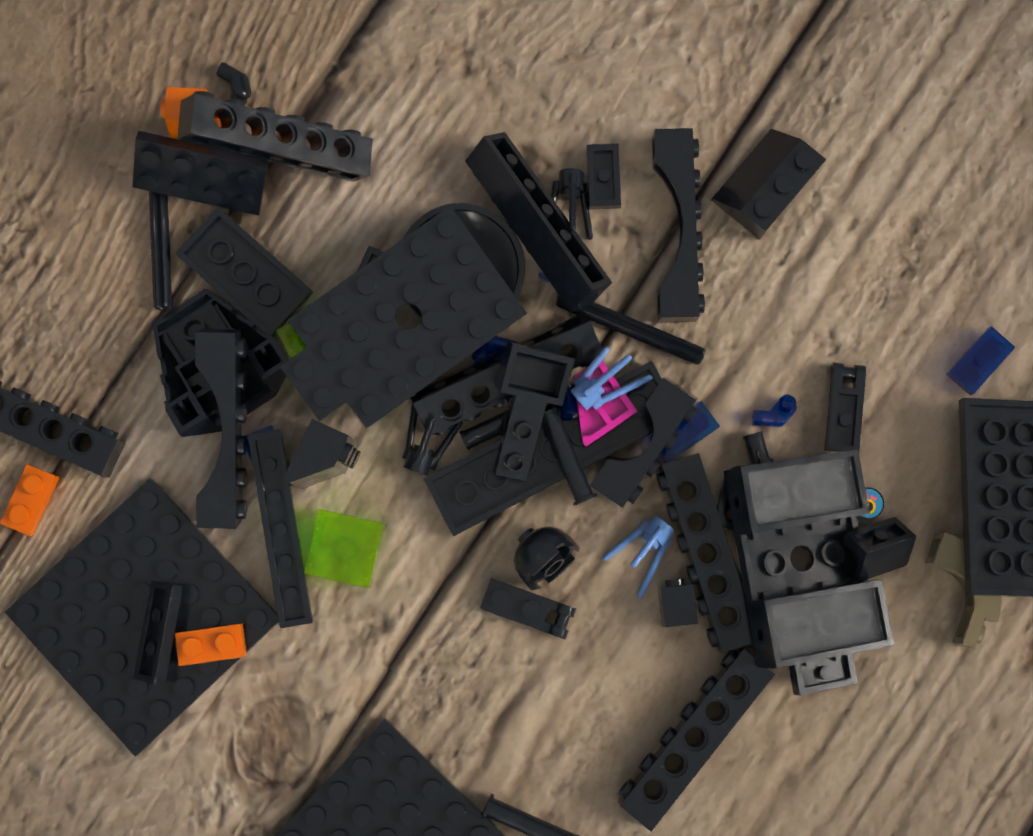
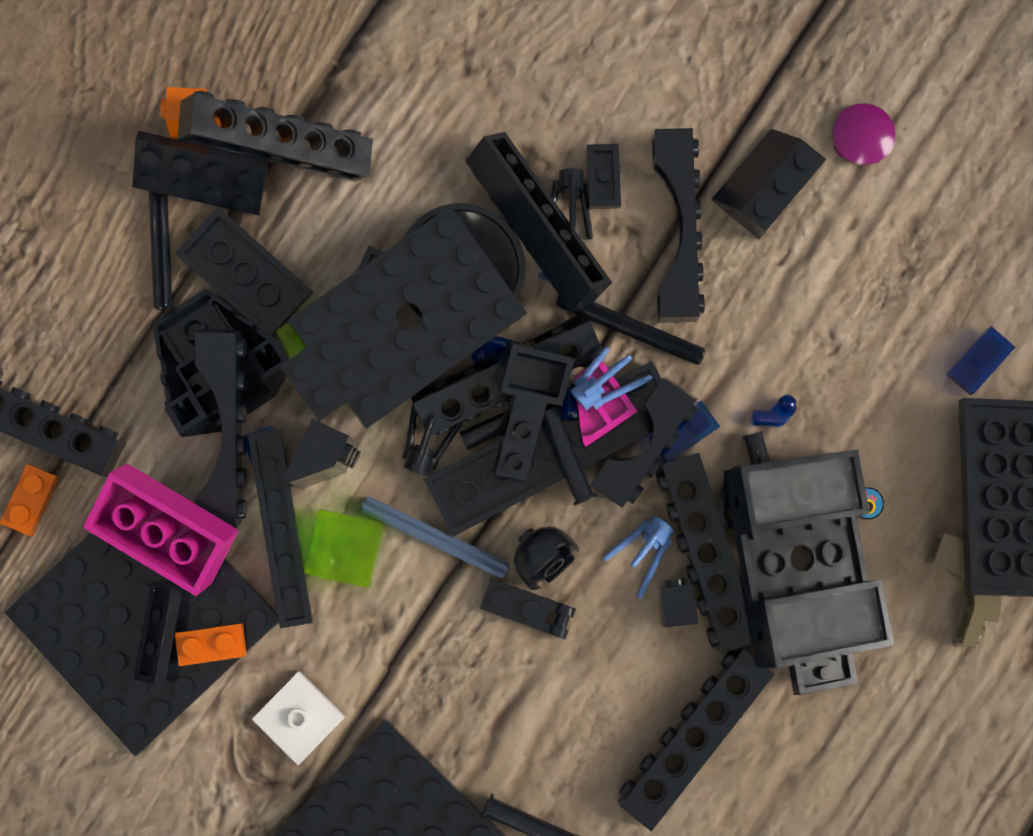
(160, 529): none -> dark pink brick
(238, 80): black arm -> none
(298, 717): none -> white plate
(434, 537): none -> sand blue axle
(845, 408): black plate -> none
(863, 134): none -> magenta dish
(880, 547): black panel -> none

